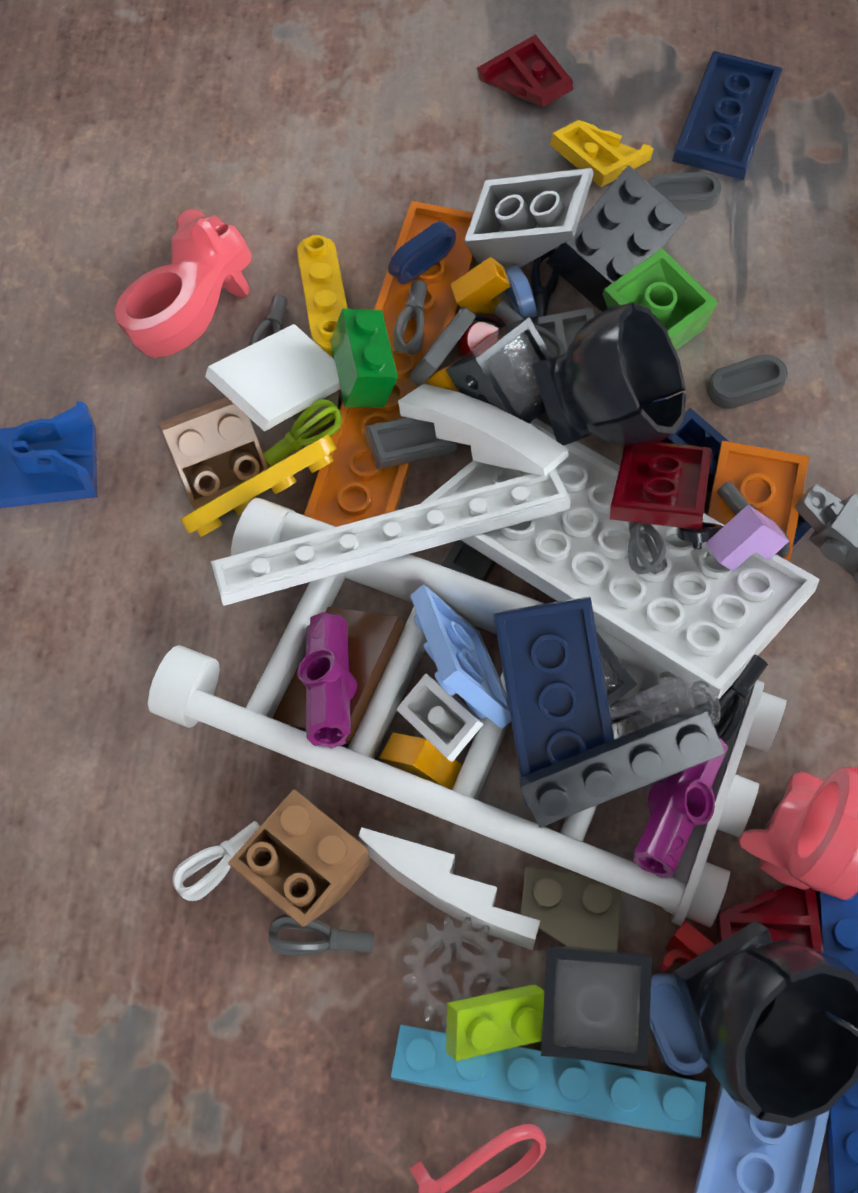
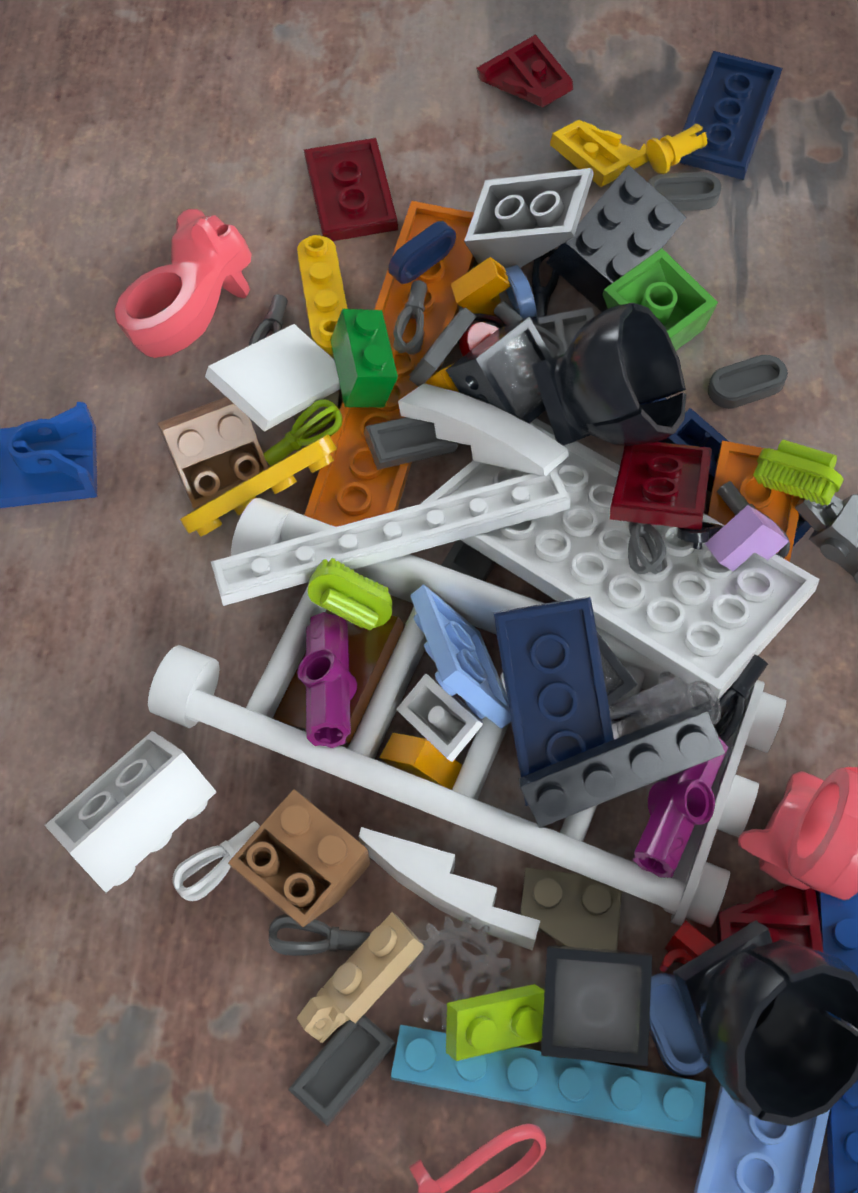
(131, 810): none -> white slope
(341, 1068): none -> dark grey tile
(350, 190): none -> dark red tile
(350, 595): none -> lime piece
(361, 978): none -> tan hinge
(670, 149): none -> yellow pin
(799, 472): none -> lime piece

